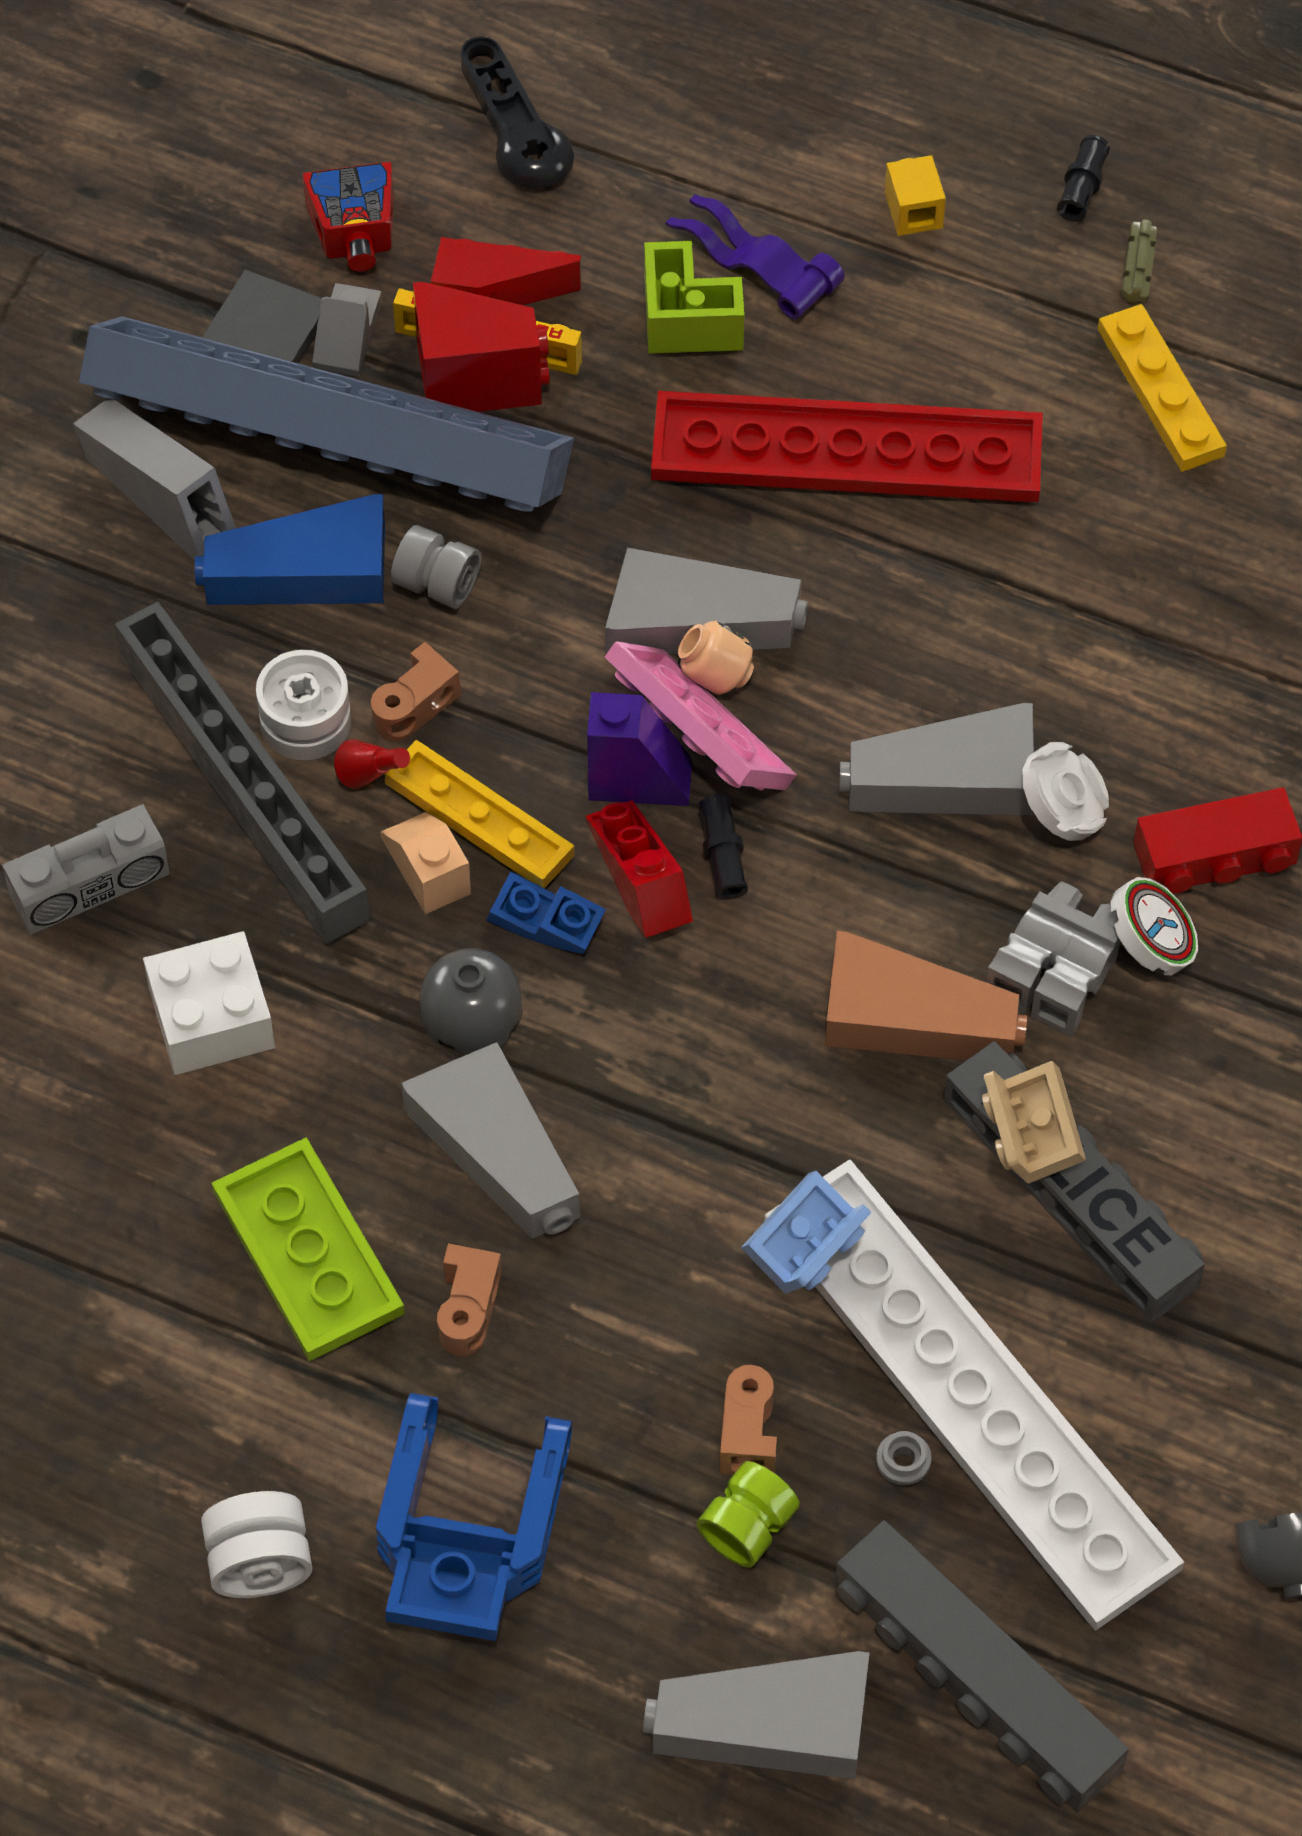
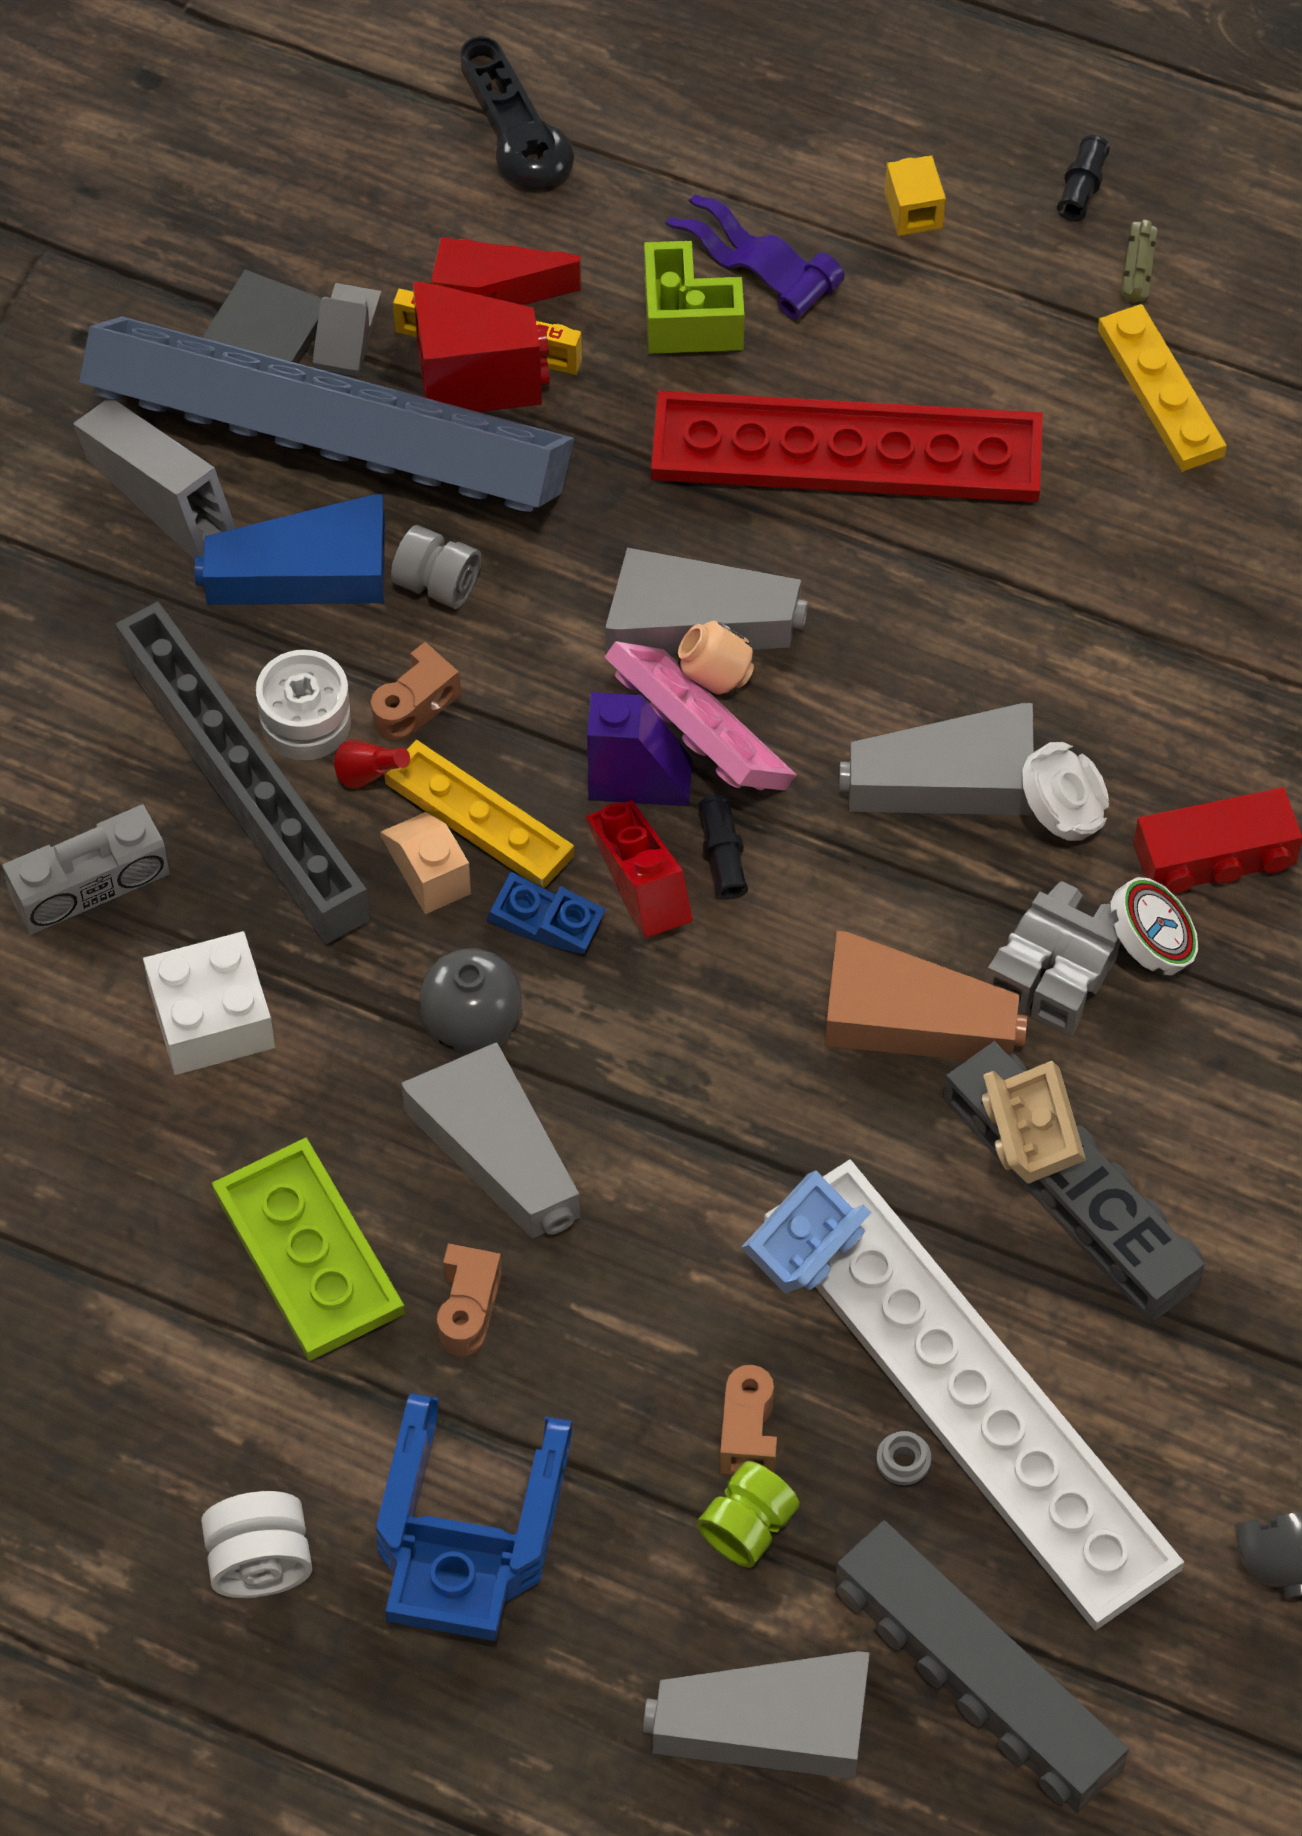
(352, 211): torso -> none

